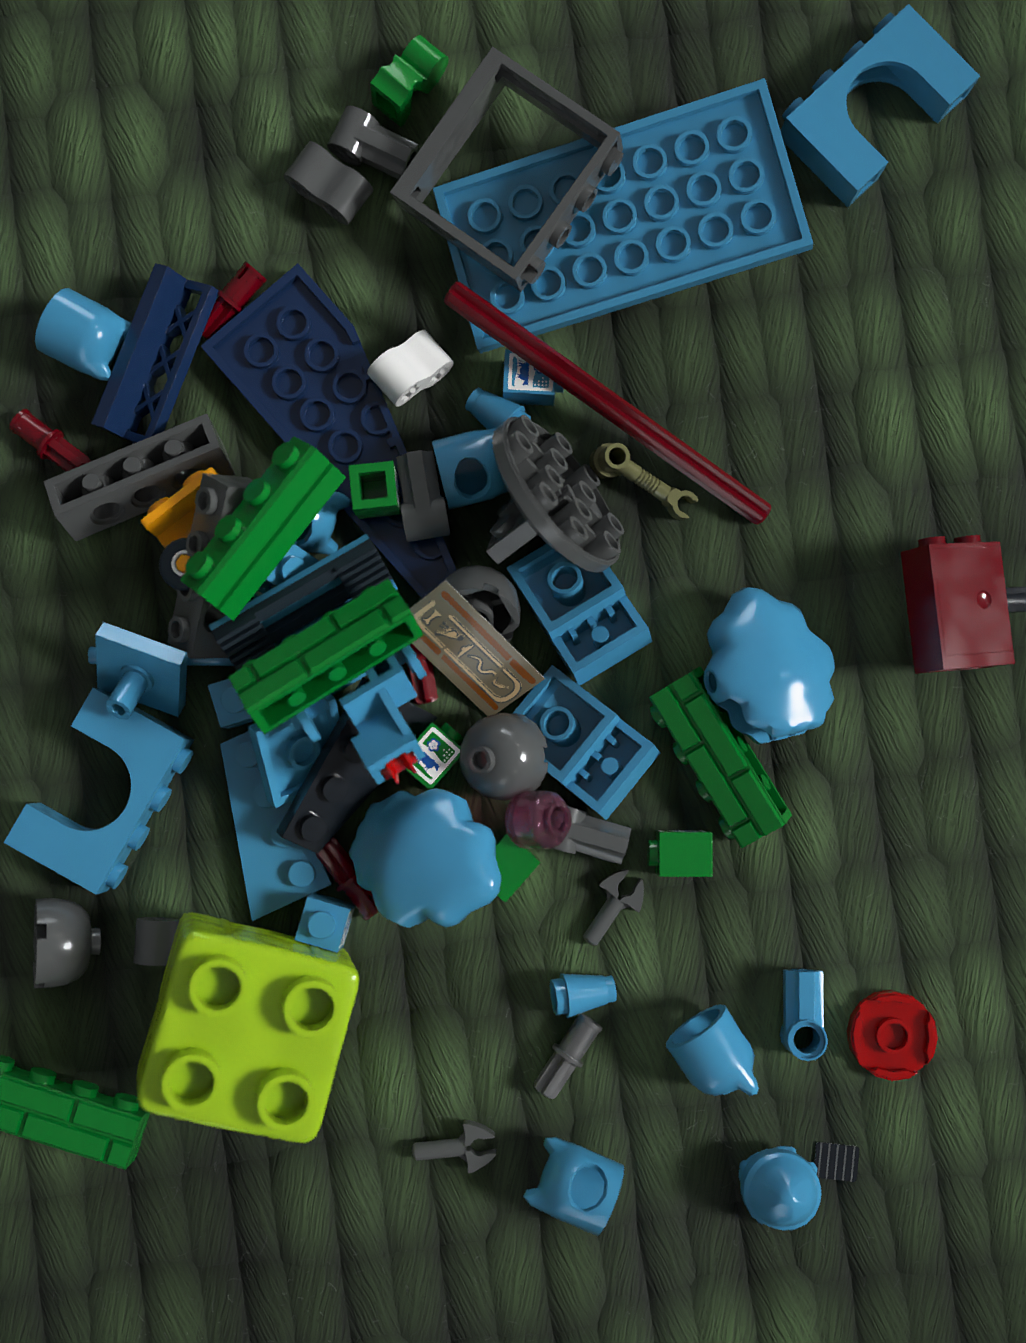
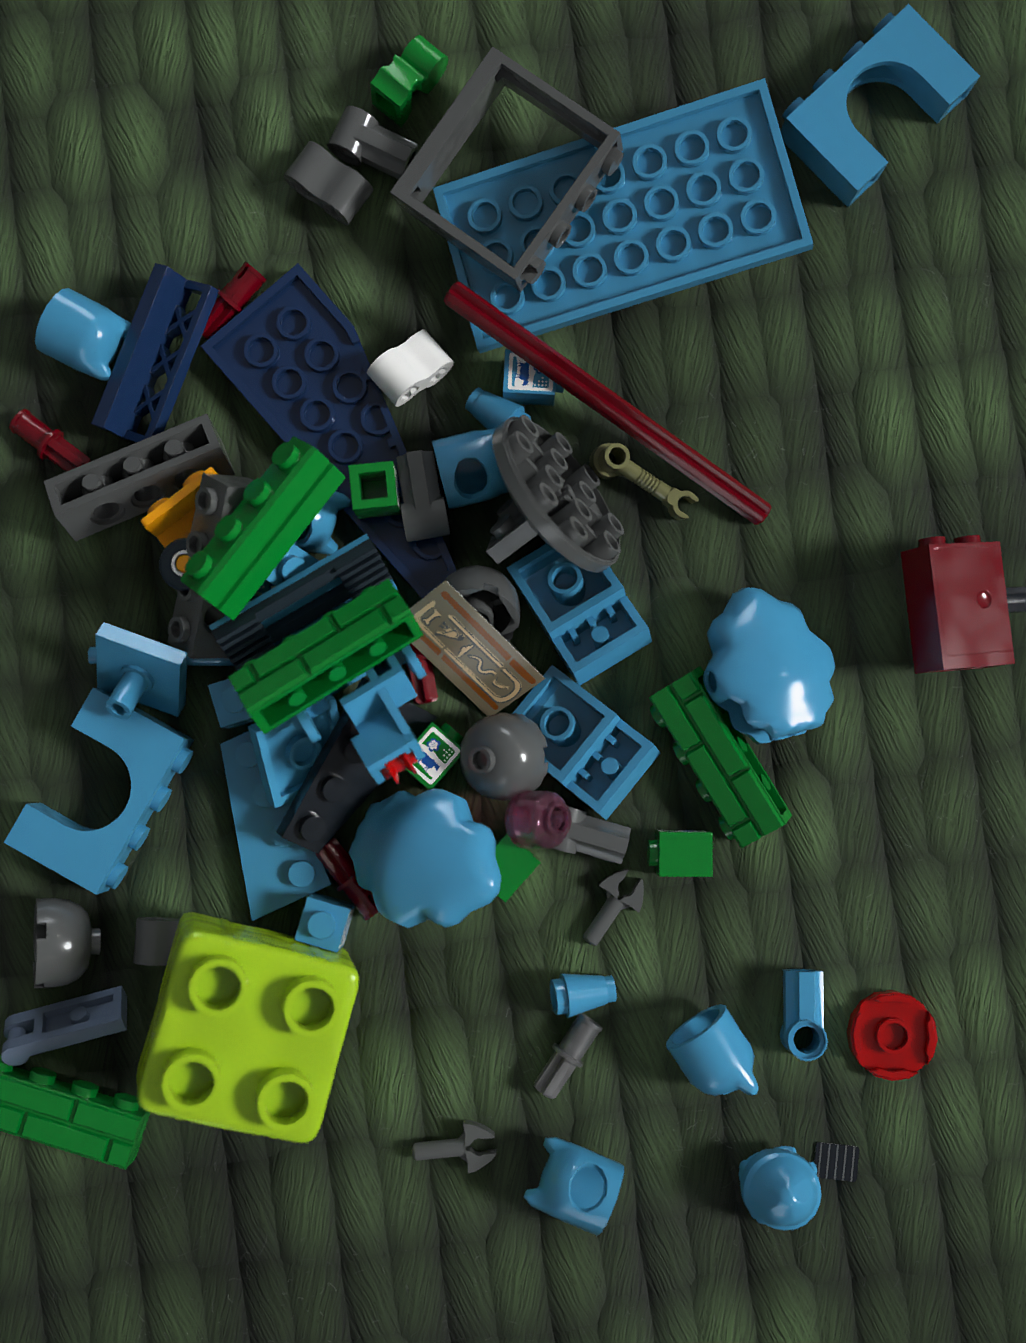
(63, 1024): none -> sand blue plate

